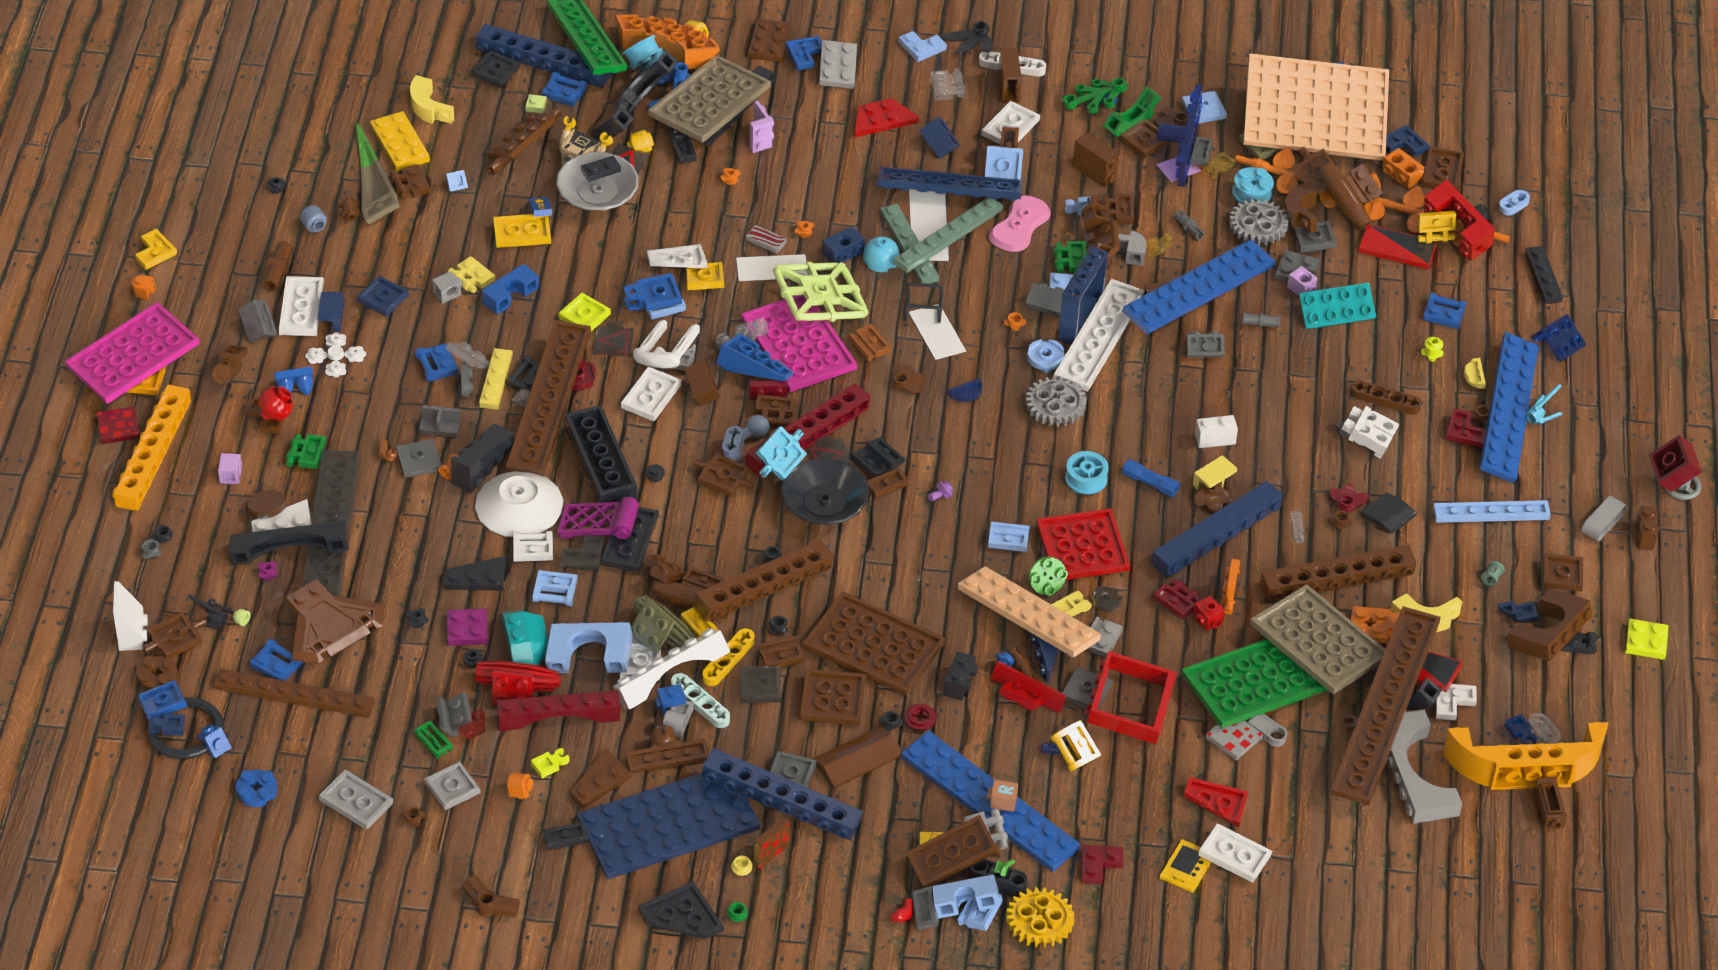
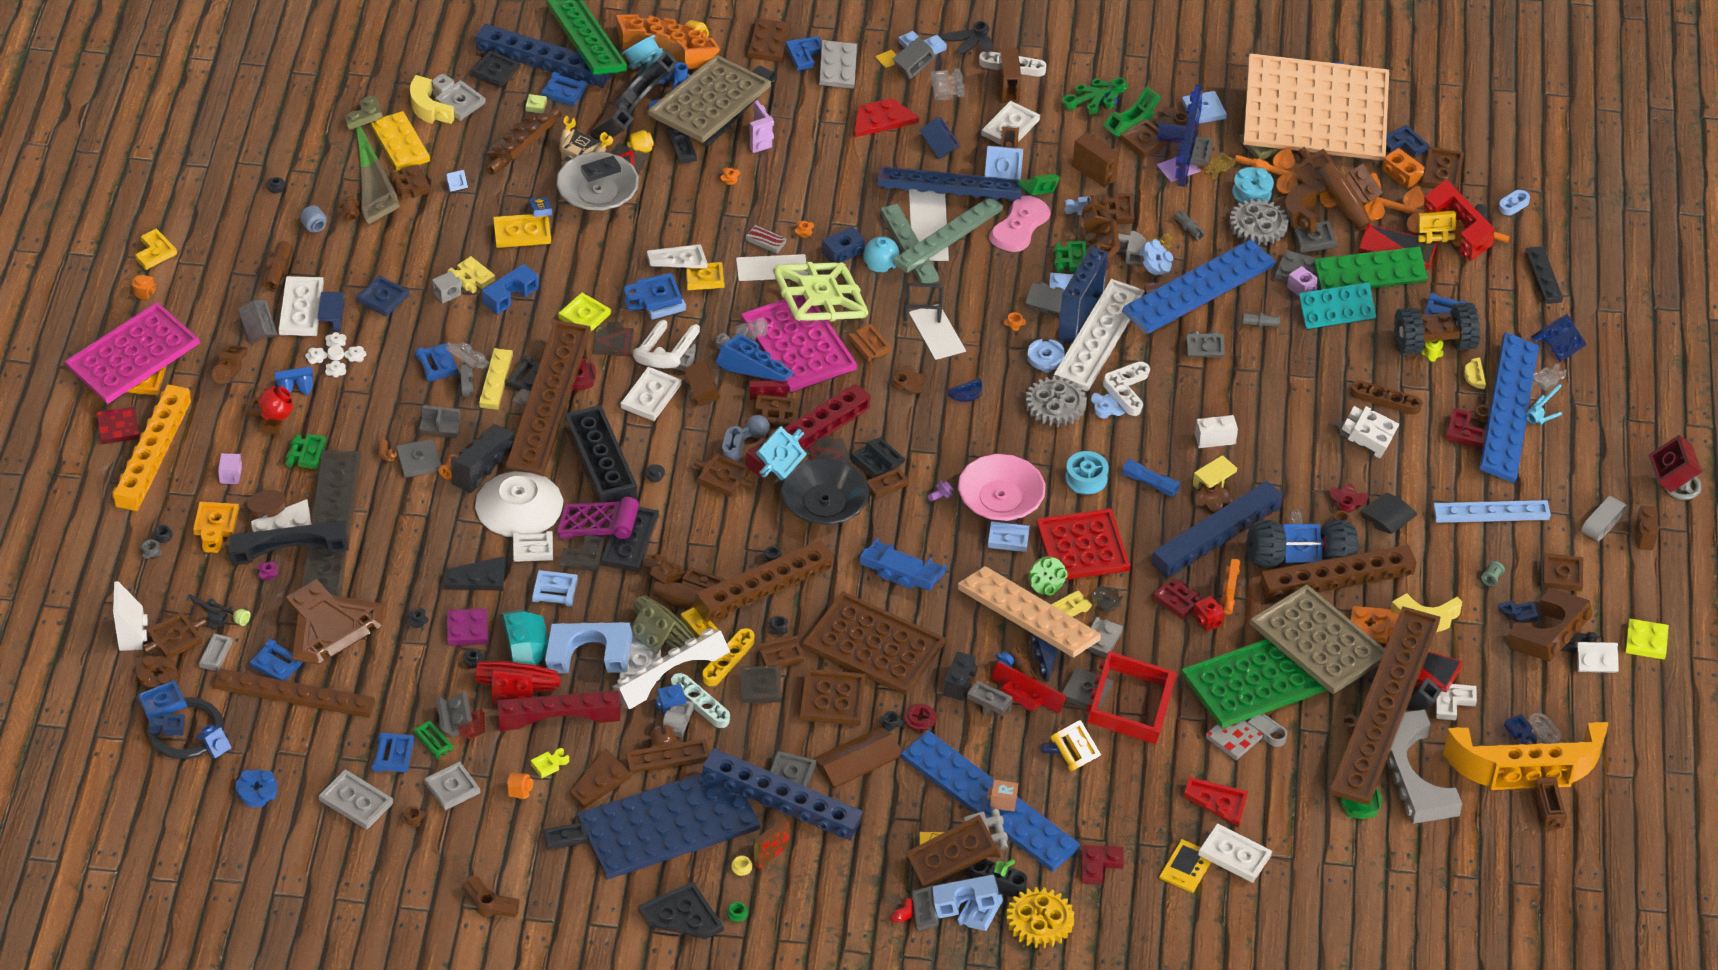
(214, 531): none -> light orange plate
(215, 652): none -> light grey tile
(369, 113): none -> olive plate
(399, 753): none -> blue plate
(449, 93): none -> light grey plate
(886, 58): none -> yellow sticker
(901, 567): none -> blue bracket
(914, 58): none -> dark grey brick
(990, 698): none -> flat silver panel
(1001, 487): none -> bright pink dish
(1040, 184): none -> green panel
(1106, 406): none -> light blue plate
(1116, 383): none -> white beam
(1156, 258): none -> light blue plate
(1272, 543): none -> black plate
(1362, 811): none -> green plate
(1376, 268): none -> green plate
(1459, 325): none -> black plate
(1547, 378): none -> clear plate
(1597, 657): none -> white plate

